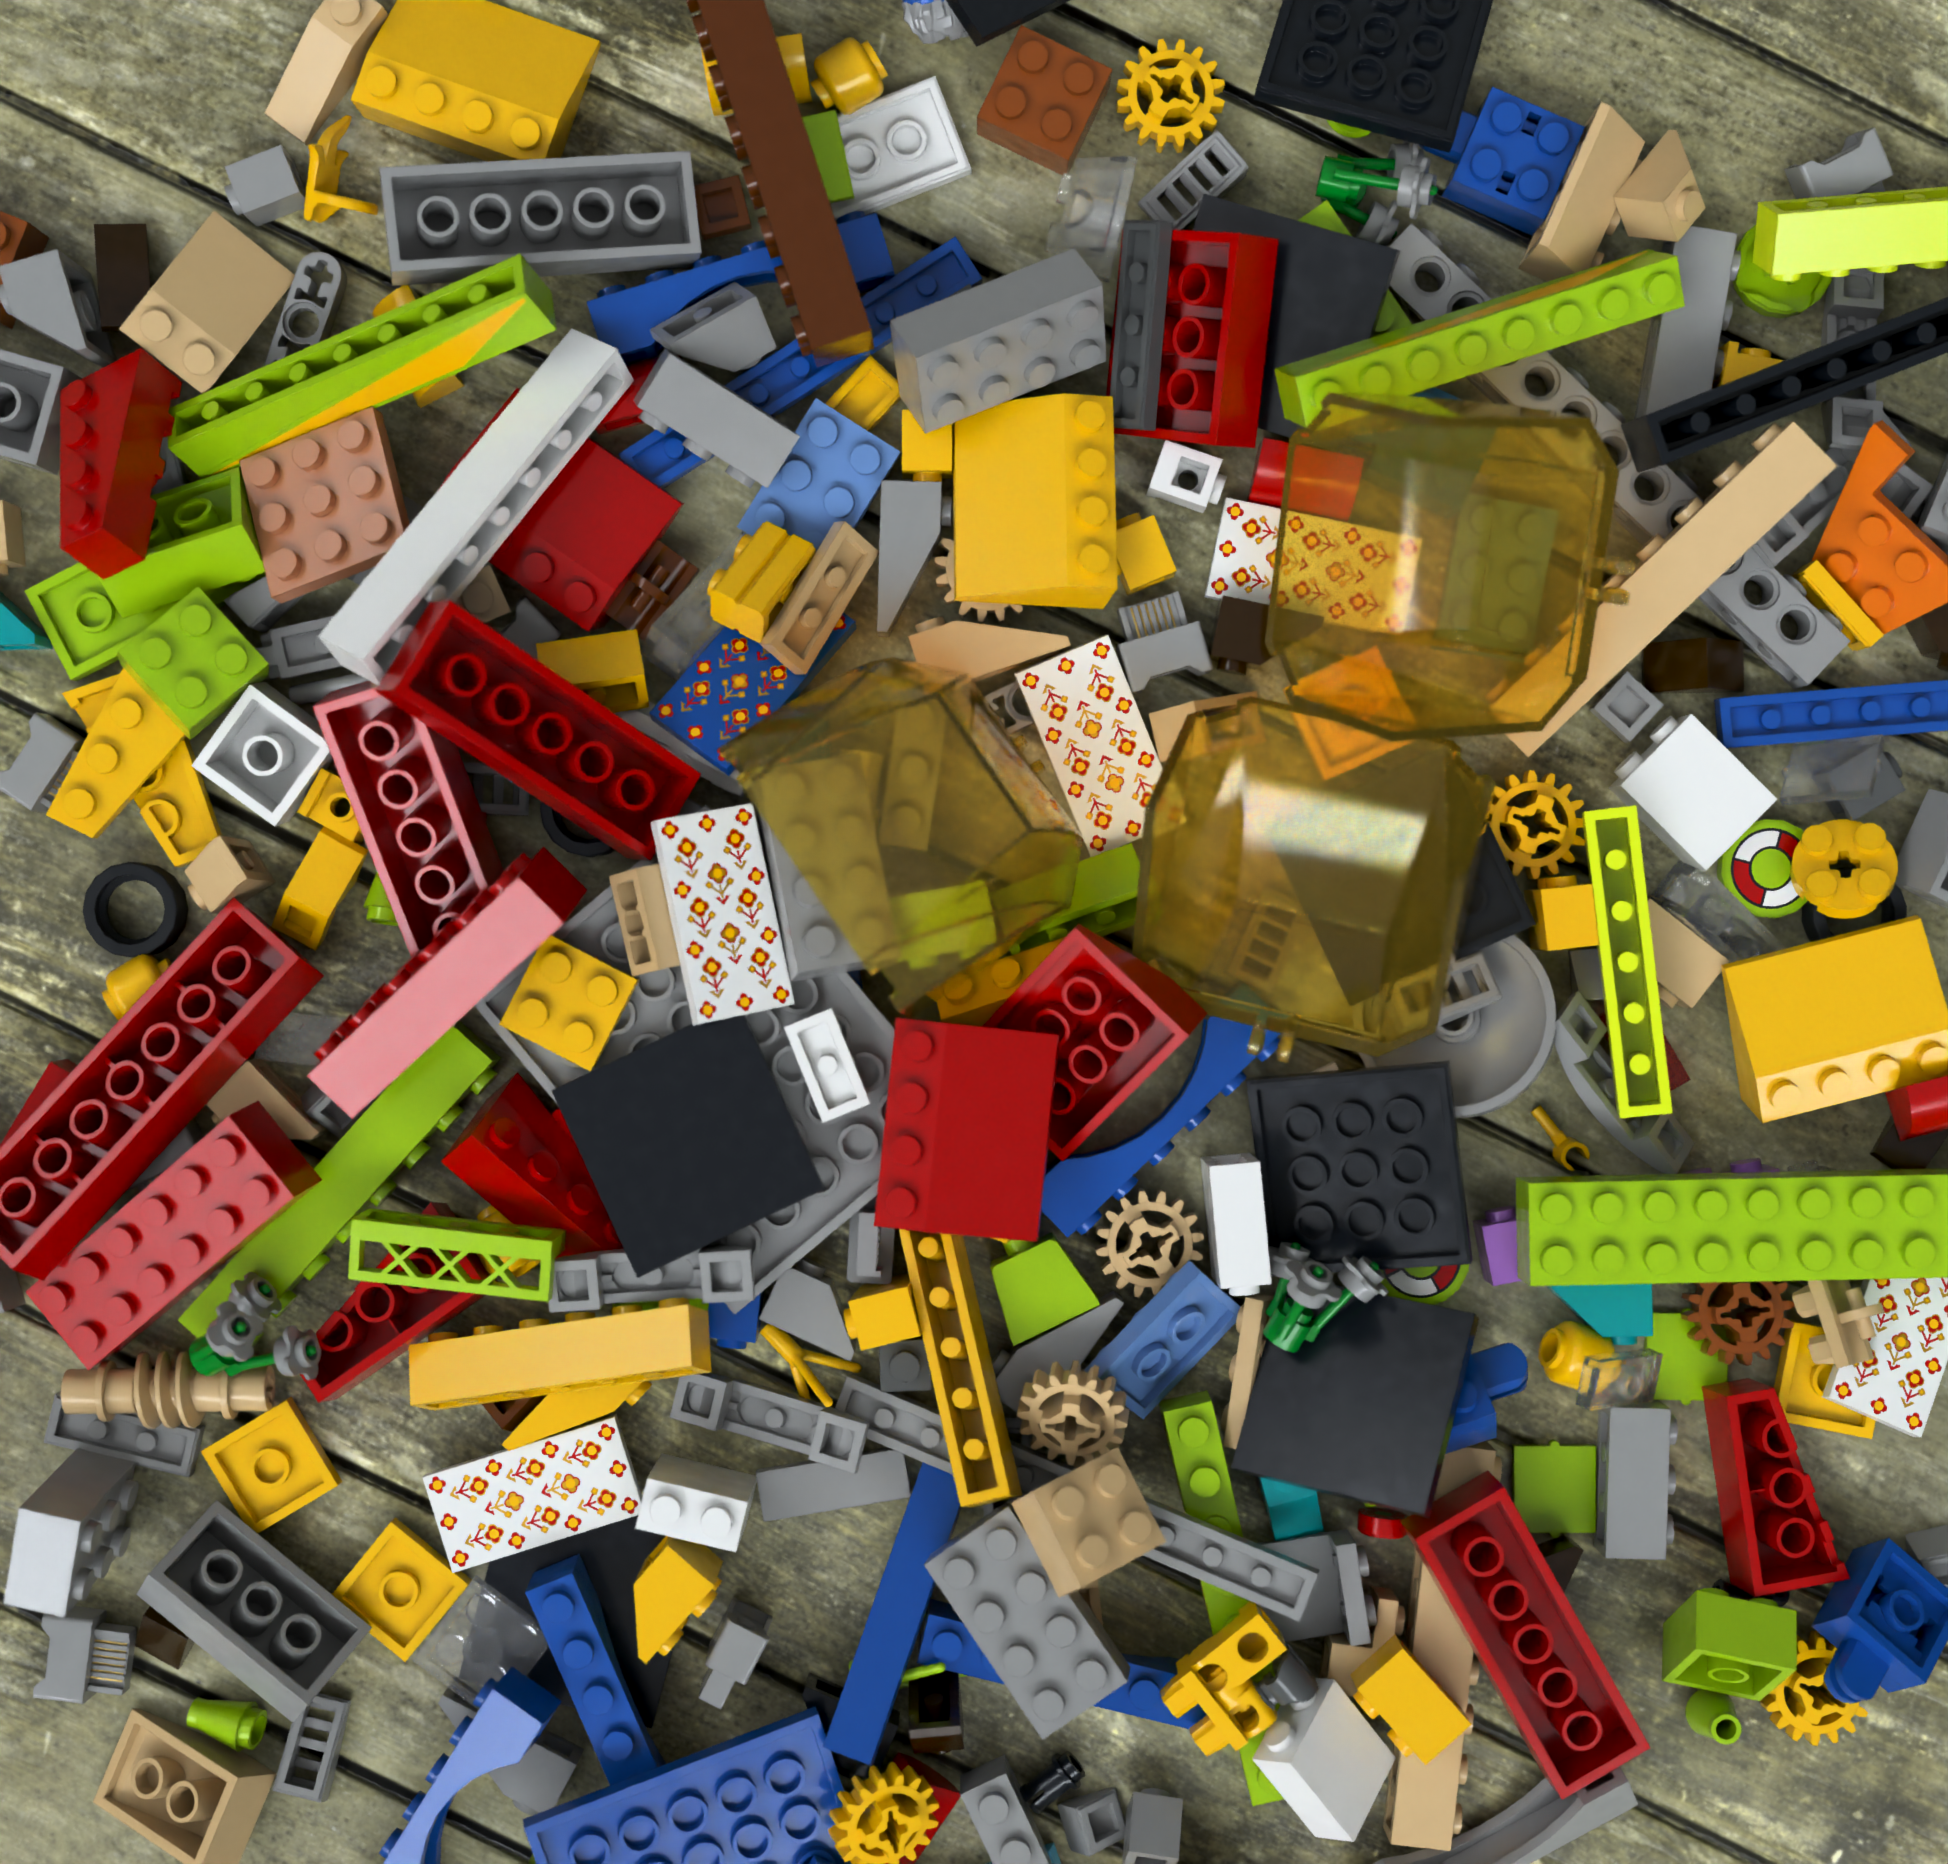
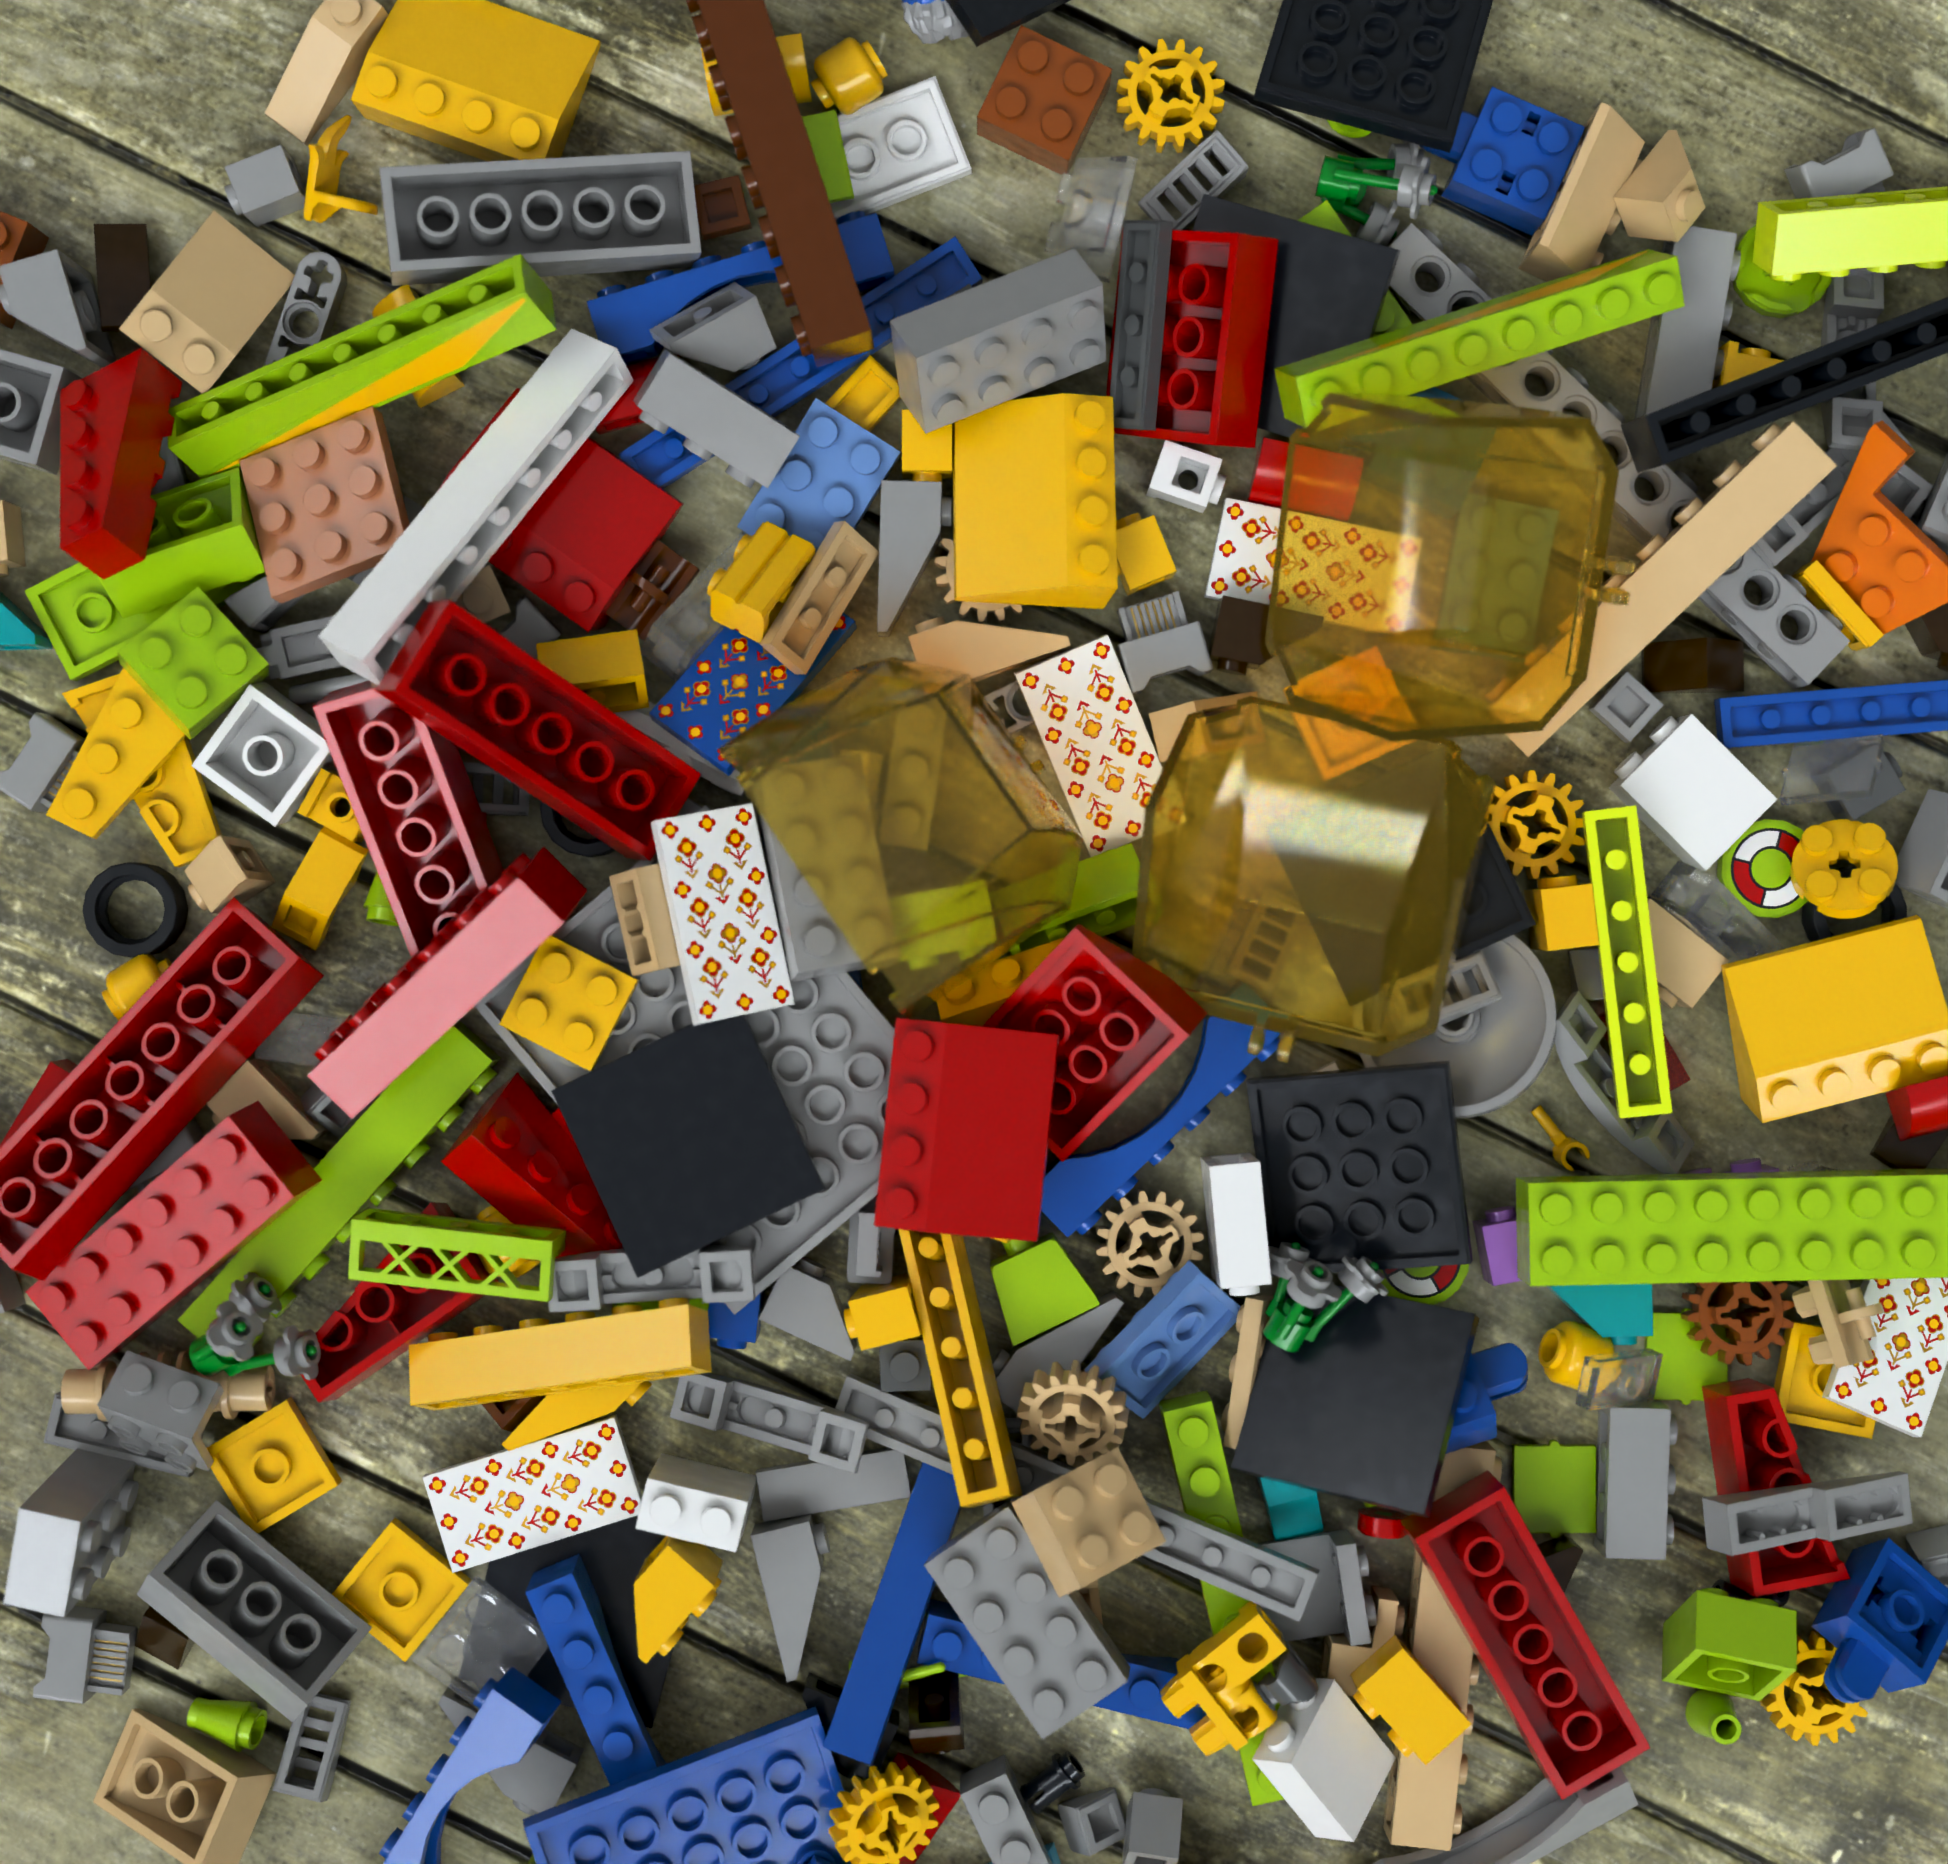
(160, 1410): none -> light grey bracket
(734, 1651): light grey piece -> none
(790, 1569): none -> light grey slope
(795, 1356): yellow plant -> none
(827, 1065): white plate -> none
(1806, 1511): none -> light grey slope

